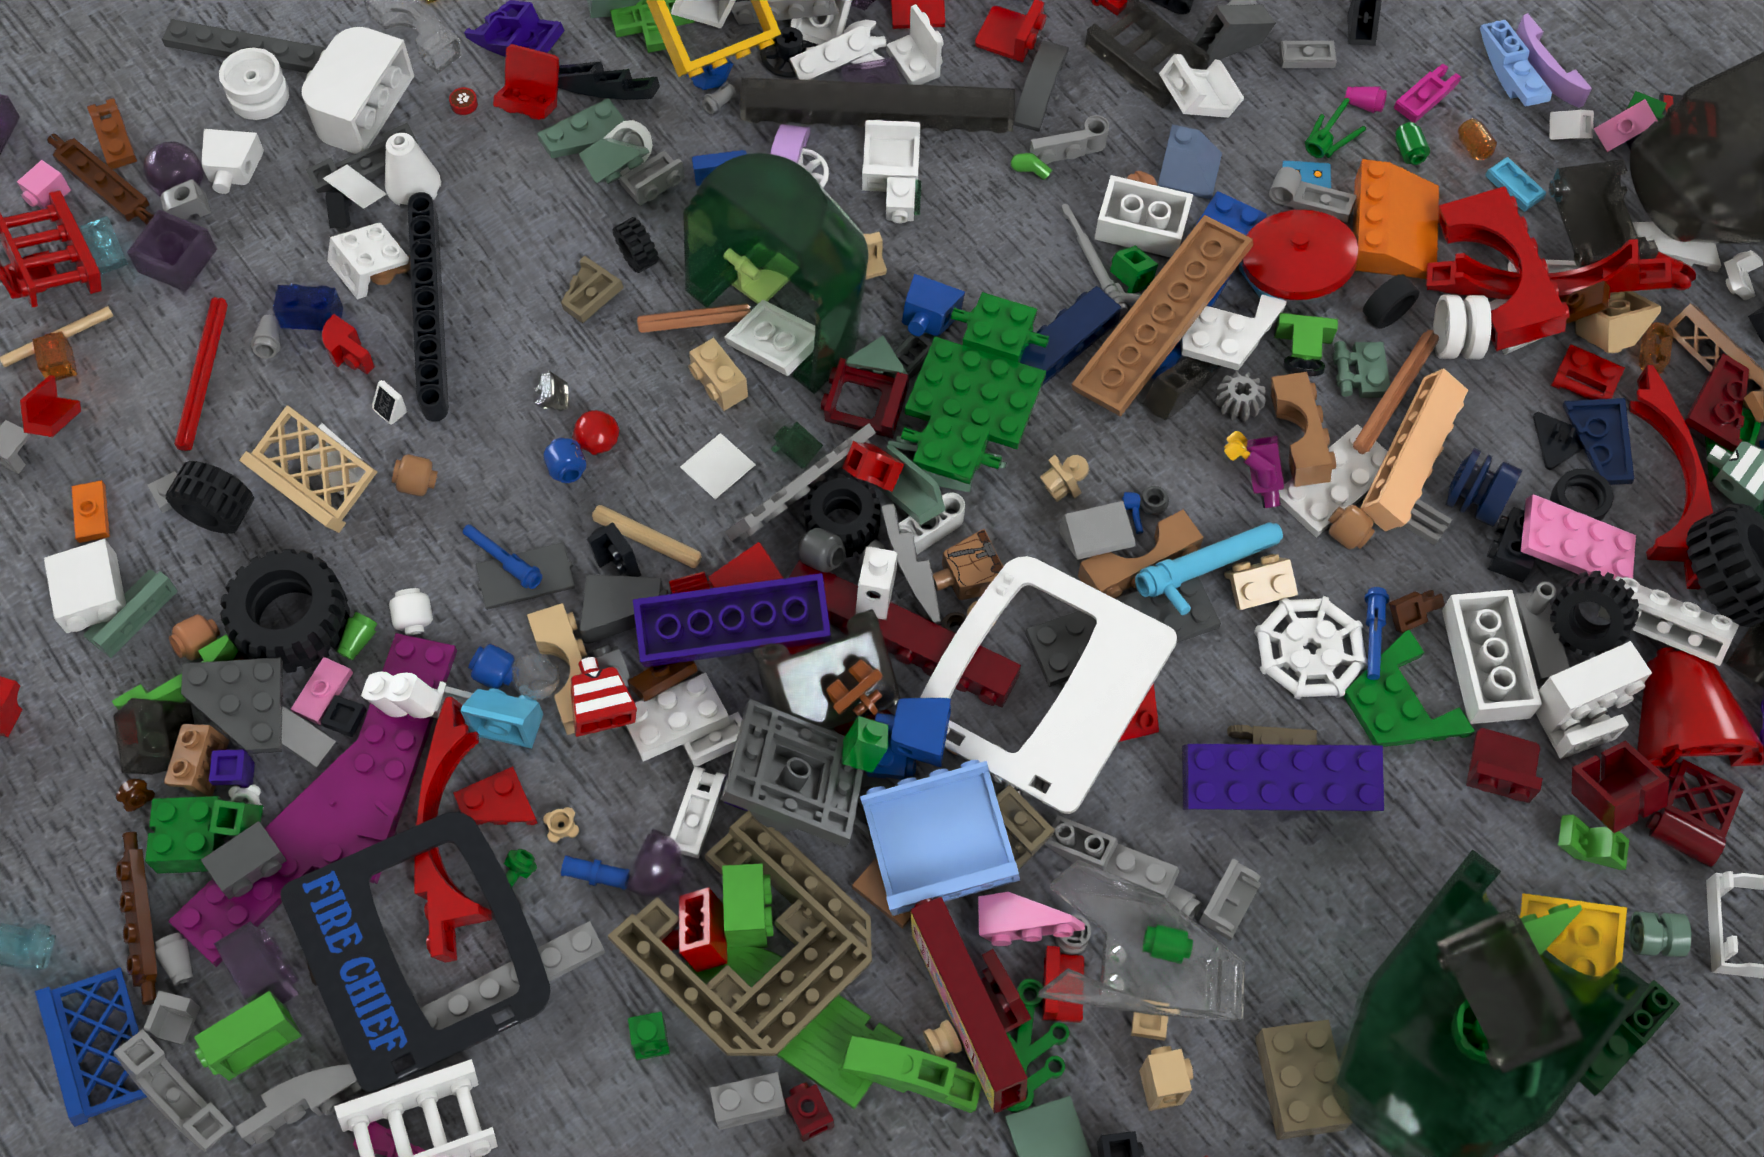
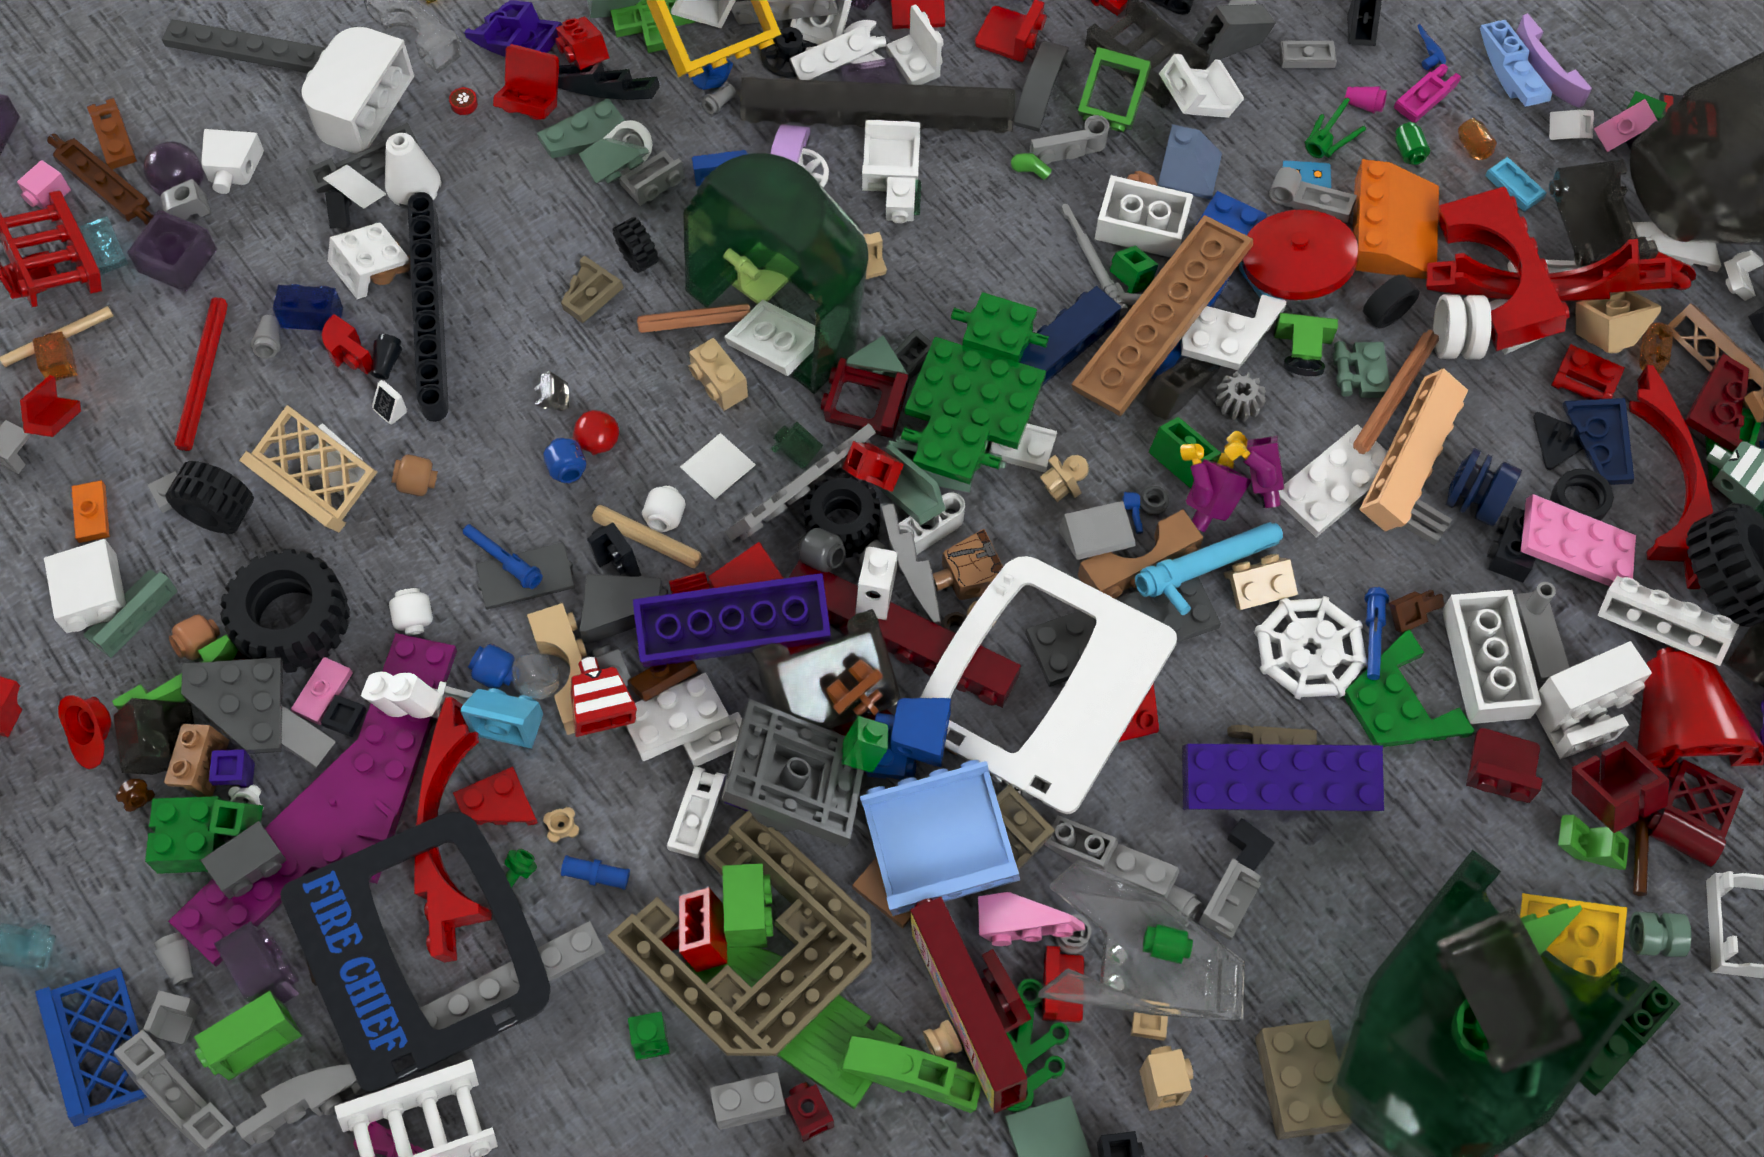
(86, 728): none -> red piece
(138, 926): reddish brown plate -> none
(254, 83): white wheel -> none
(356, 635): bright green cone -> none
(385, 354): none -> black cone
(581, 42): none -> red brick
(656, 865): clear purple cylinder -> none
(663, 508): none -> white head
(930, 306): blue torso -> none
(1032, 451): none -> white plate
(1122, 62): none -> bright green window
(1167, 448): none -> green brick
(1215, 486): none -> magenta torso
(1252, 843): none -> black piece
(1295, 401): medium nougat arch -> none
(1351, 527): medium nougat head -> none
(1434, 50): none -> blue bar
(1587, 301): reddish brown plate -> none
(1605, 592): black tyre -> none
(1641, 856): none -> reddish brown bar

